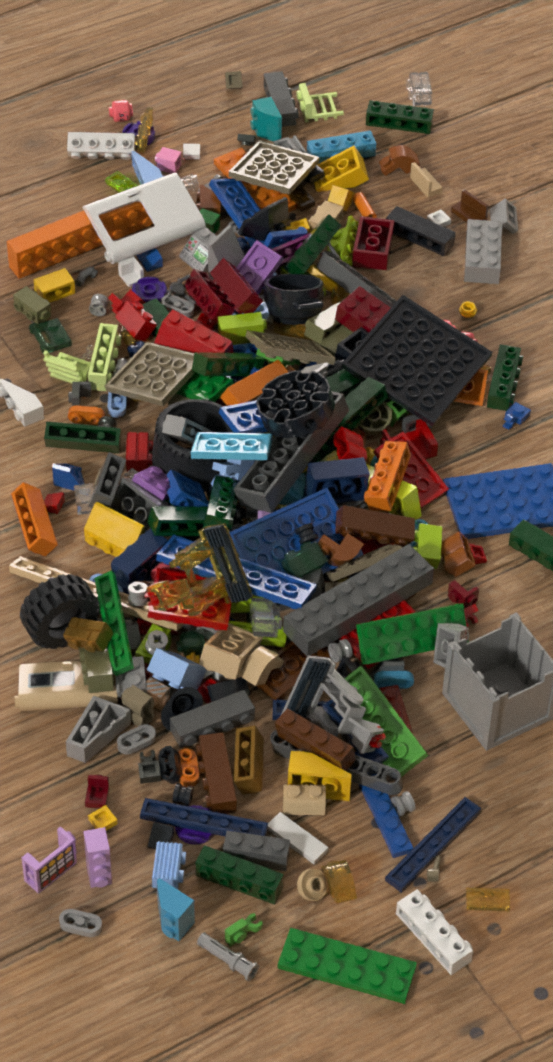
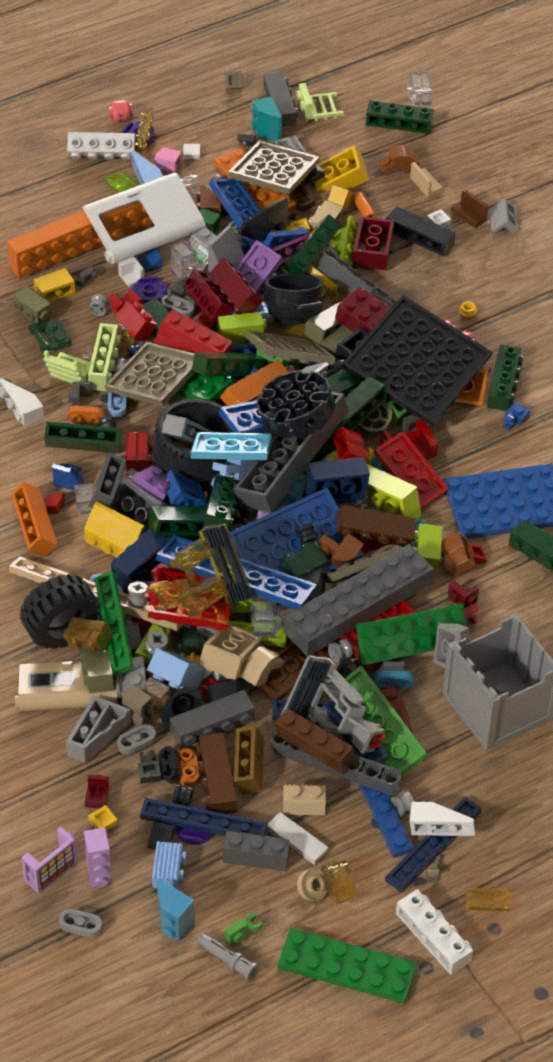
(183, 259): none -> clear brick
(239, 874): dark green brick -> none
(312, 770): yellow slope -> none
(330, 146): dark azure brick -> none
(387, 476): orange brick -> none
(434, 819): none -> white slope
(483, 251): light grey brick -> none

